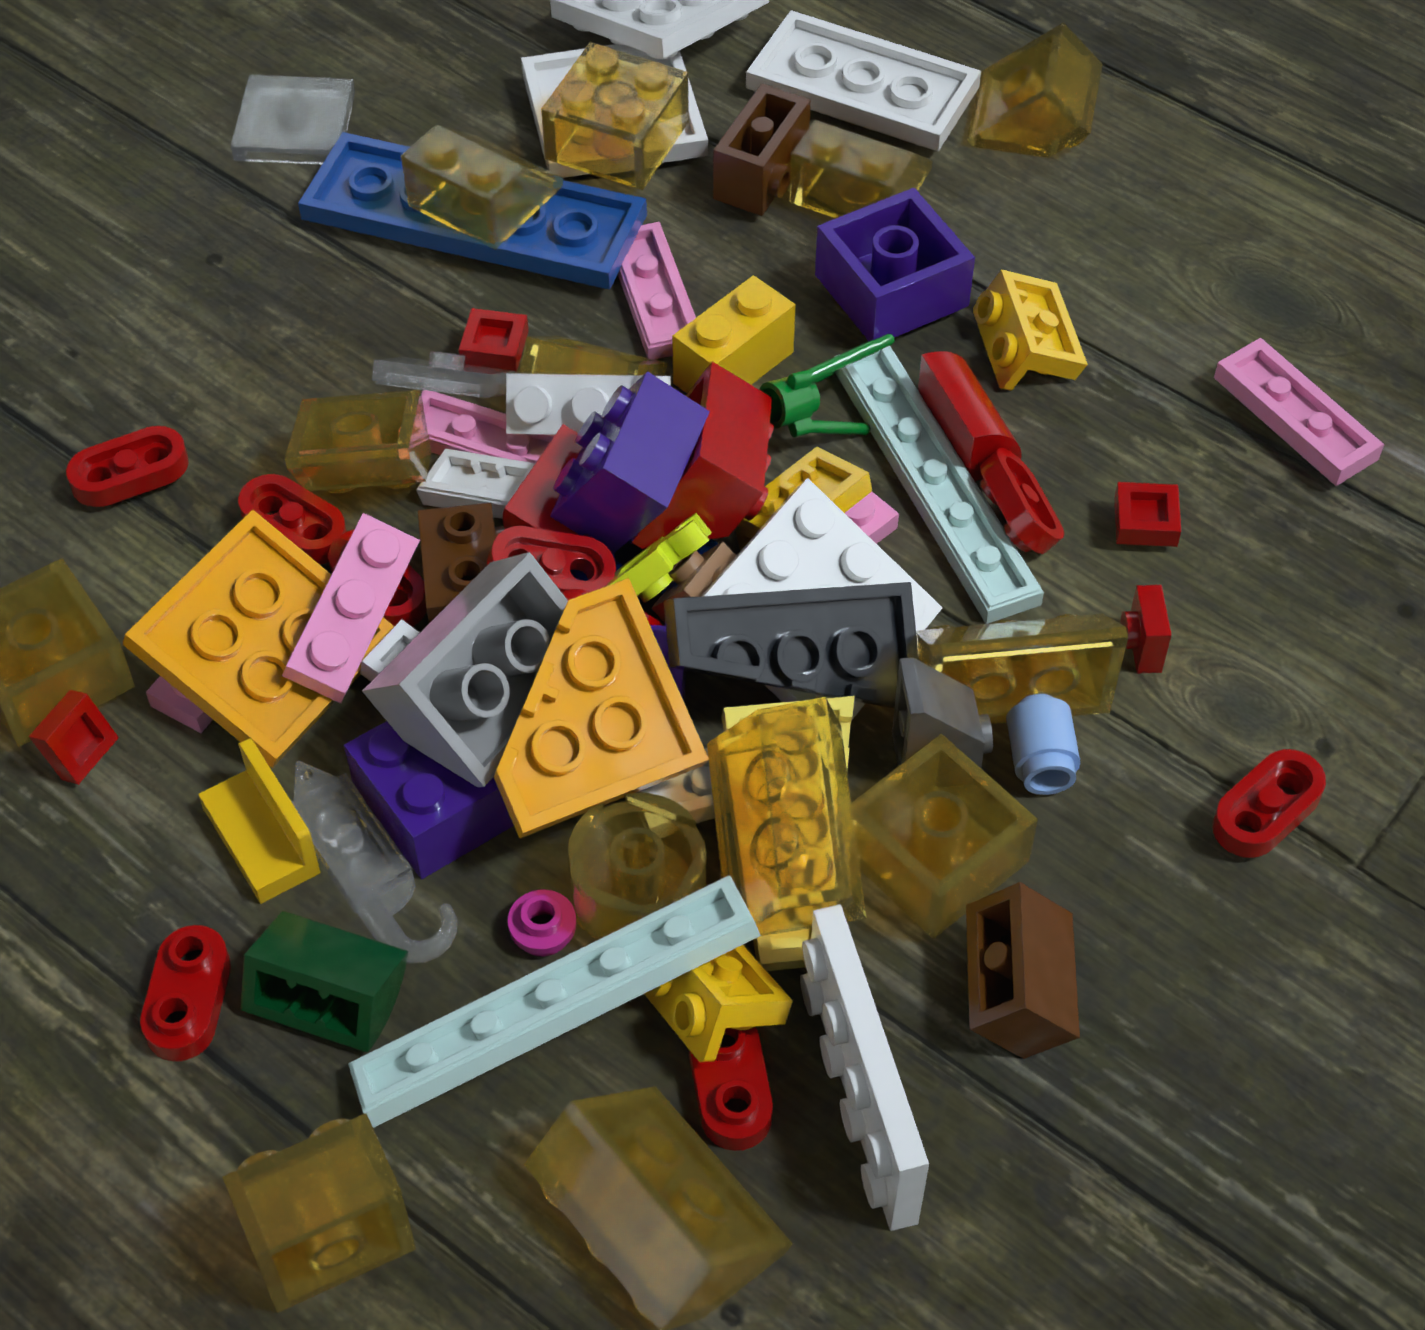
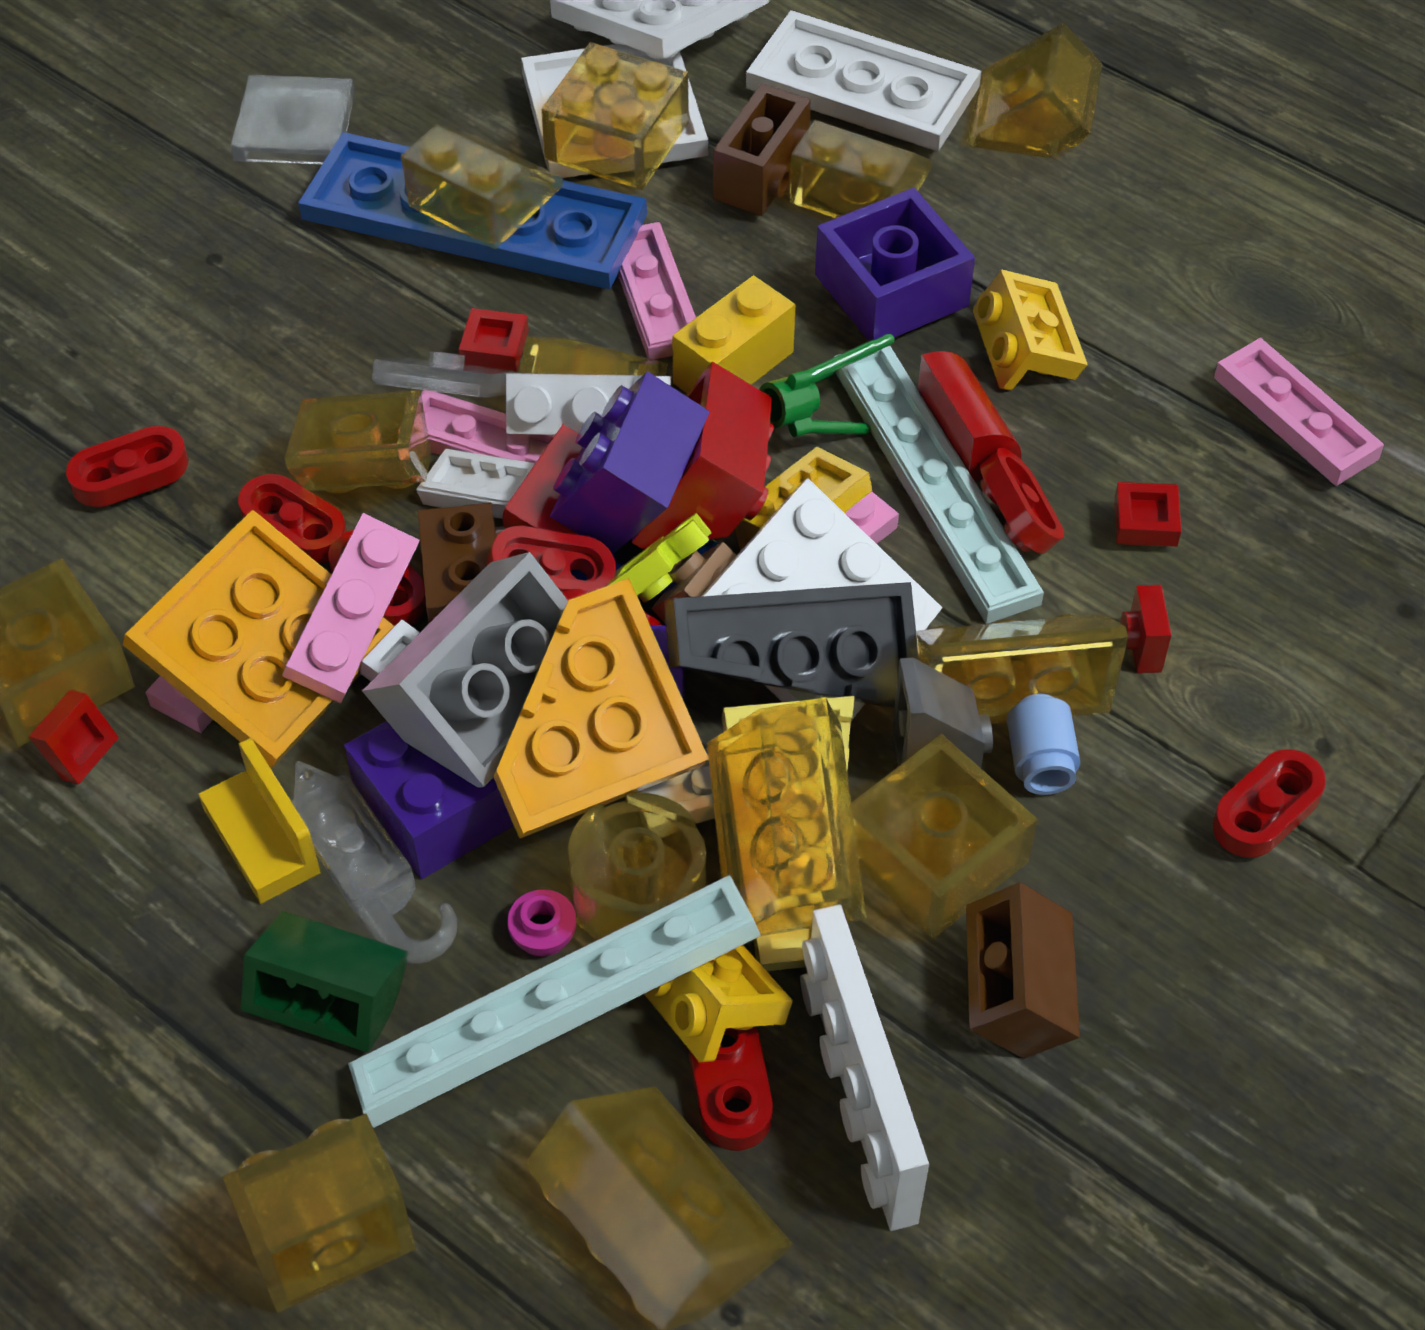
(188, 987): red plate -> none

